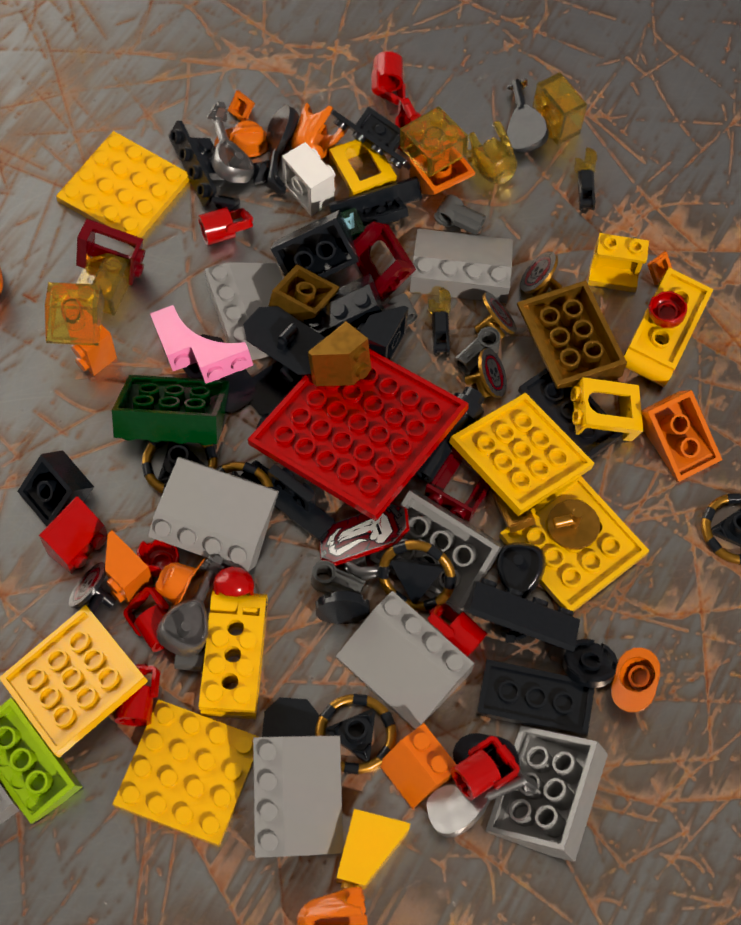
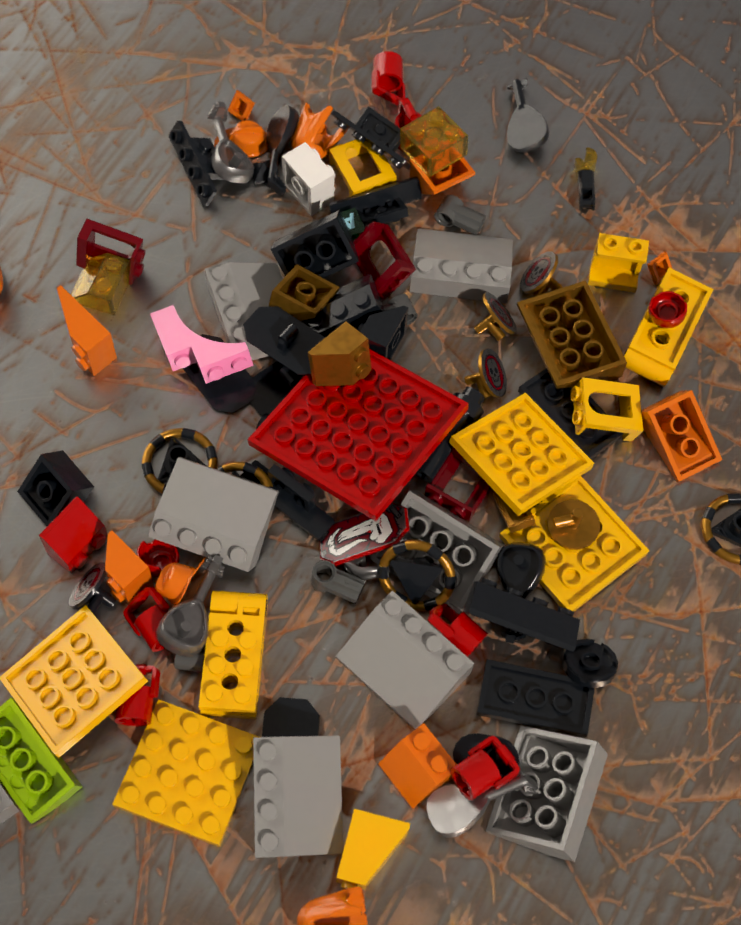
(73, 313): clear yellow slope -> none
(123, 186): yellow plate -> none
(170, 409): dark green slope -> none
(219, 225): red piece -> none
(224, 201): black slope -> none
(233, 582): red hair -> none
(342, 608): black tile -> none
(357, 731): black piece -> none
(440, 321): black piece -> none
(468, 358): dark grey piece -> none
(494, 158): clear yellow hair -> none
(560, 107): clear yellow brick -> none
(635, 680): orange piece -> none

